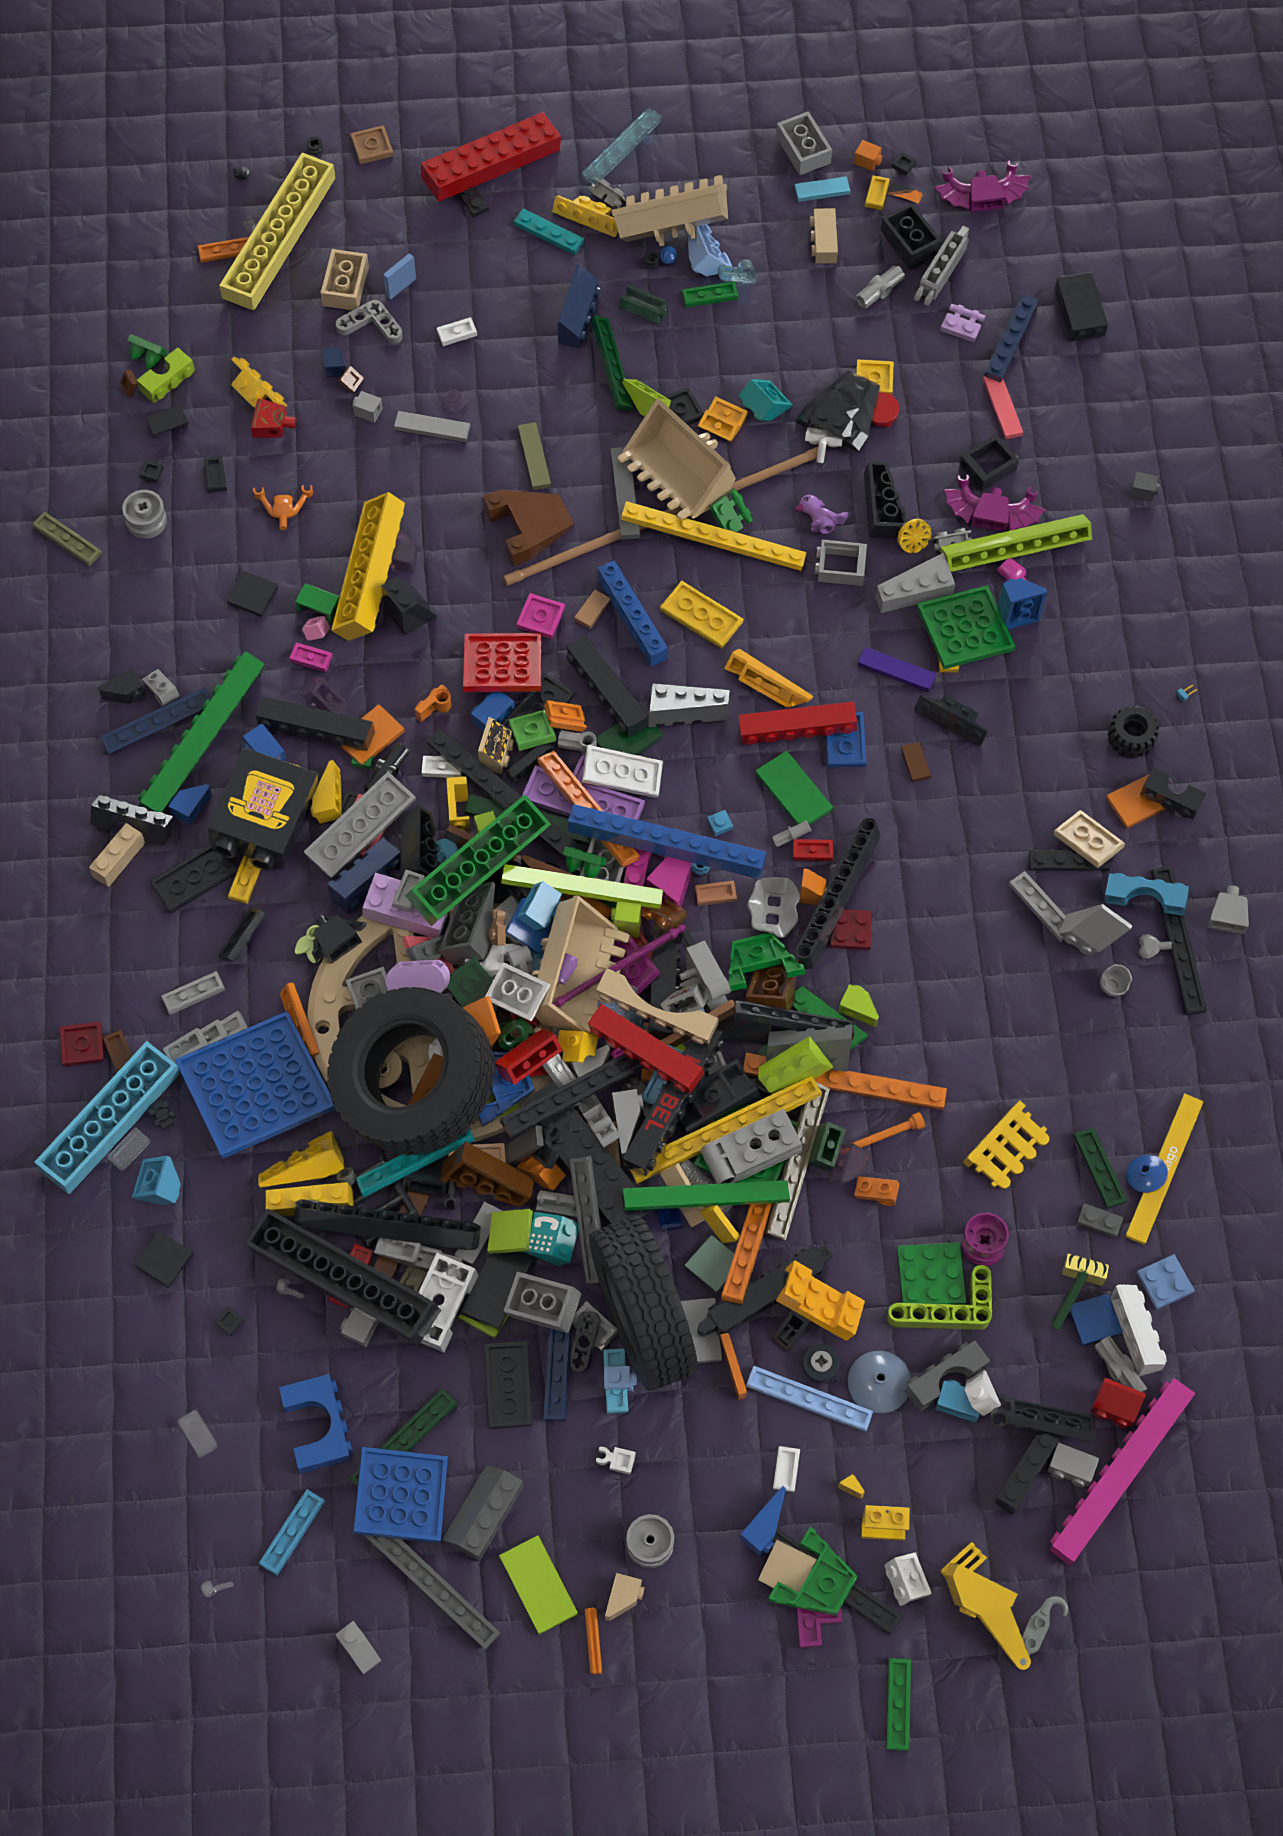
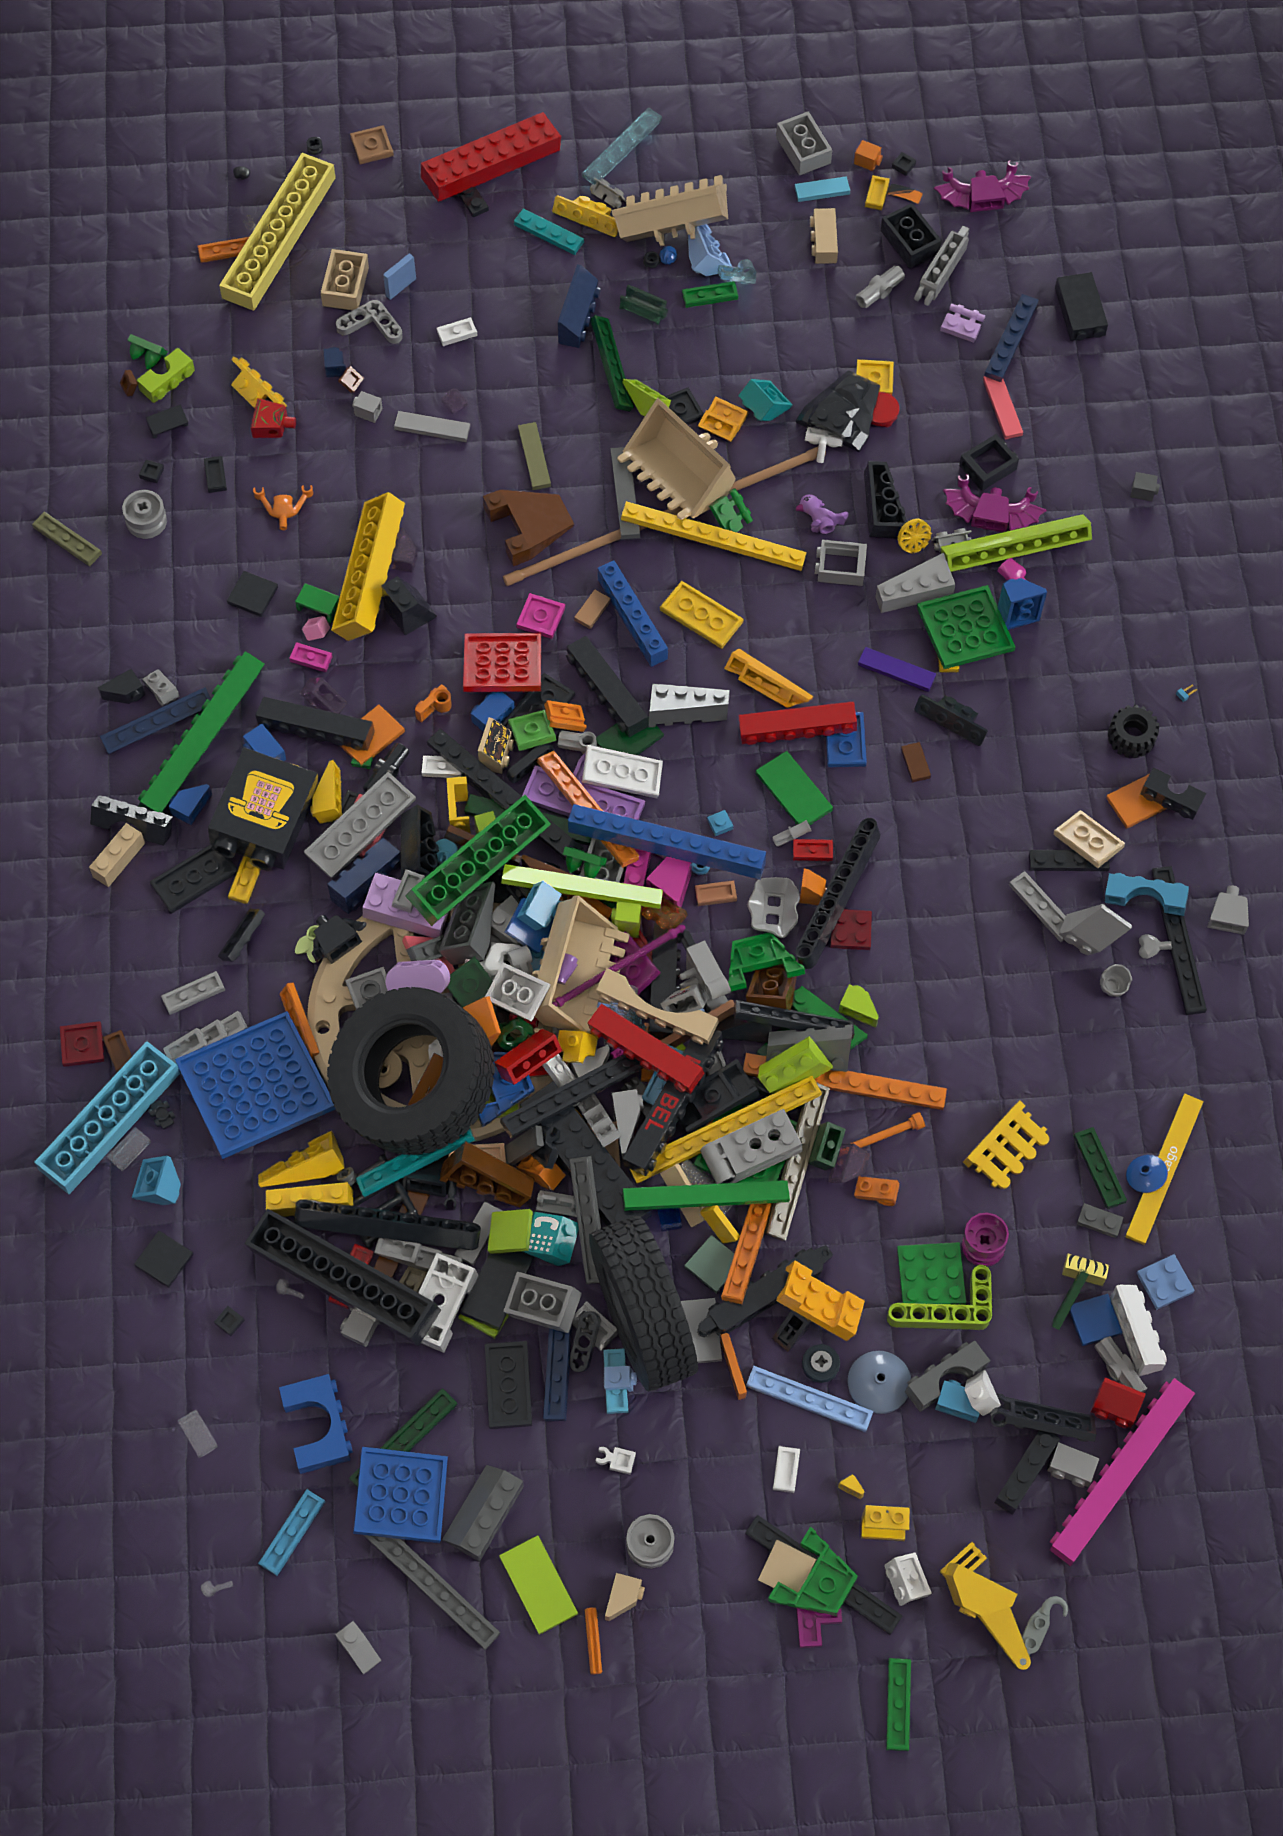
(497, 932): medium nougat plate -> none
(762, 1529): blue slope -> none

